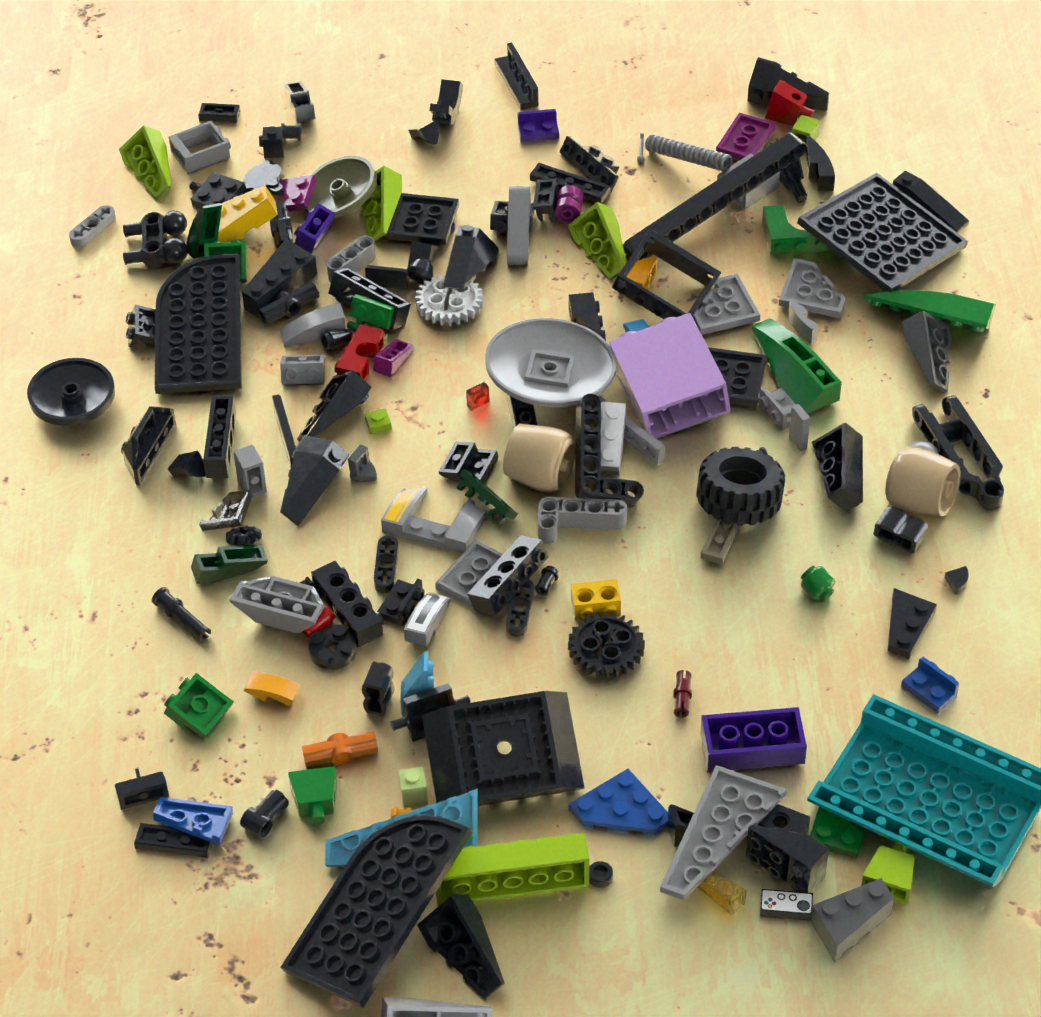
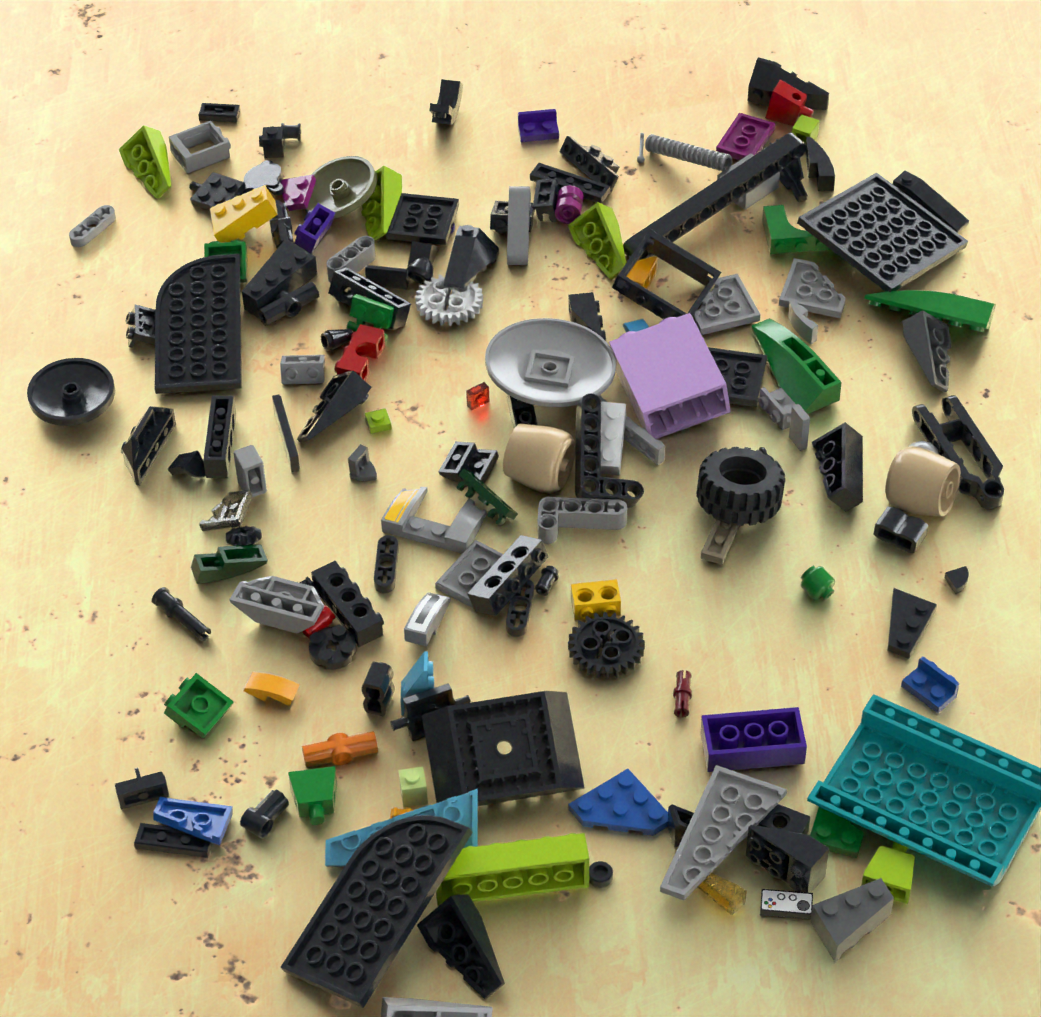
(155, 247): black piece -> none
(203, 229): dark green slope -> none
(299, 101): black slope -> none
(311, 325): light grey slope -> none
(312, 470): black wedge -> none
(390, 359): magenta slope -> none
(401, 601): black bracket -> none
(427, 131): black tile -> none
(518, 78): black fence -> none

